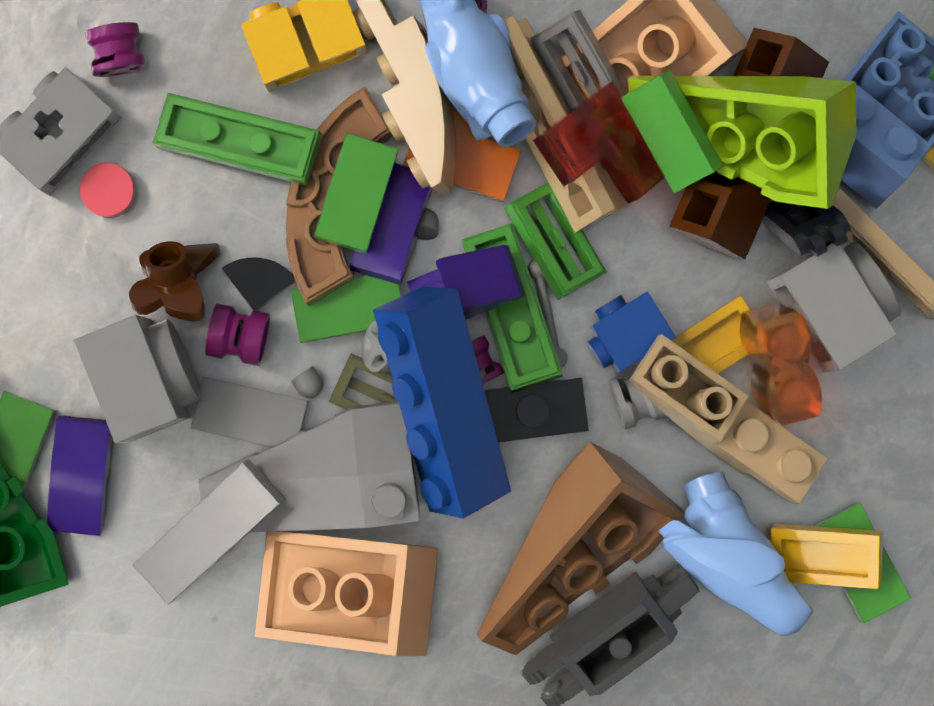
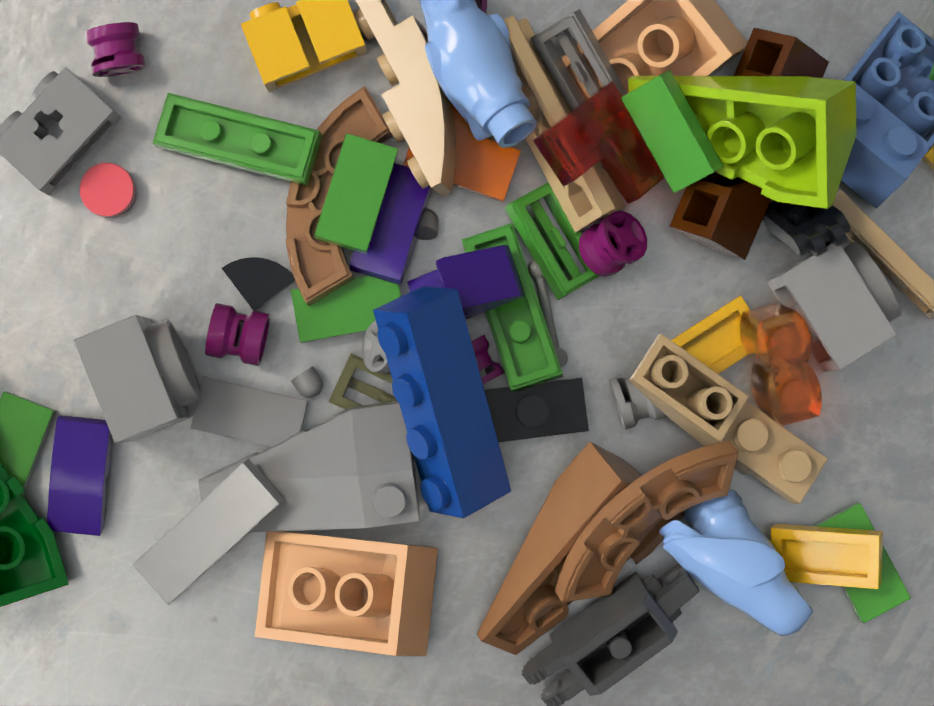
(171, 279): reddish brown animal -> none
(613, 243): none -> magenta wheel
(626, 331): blue brick -> none
(661, 492): none -> medium nougat tile

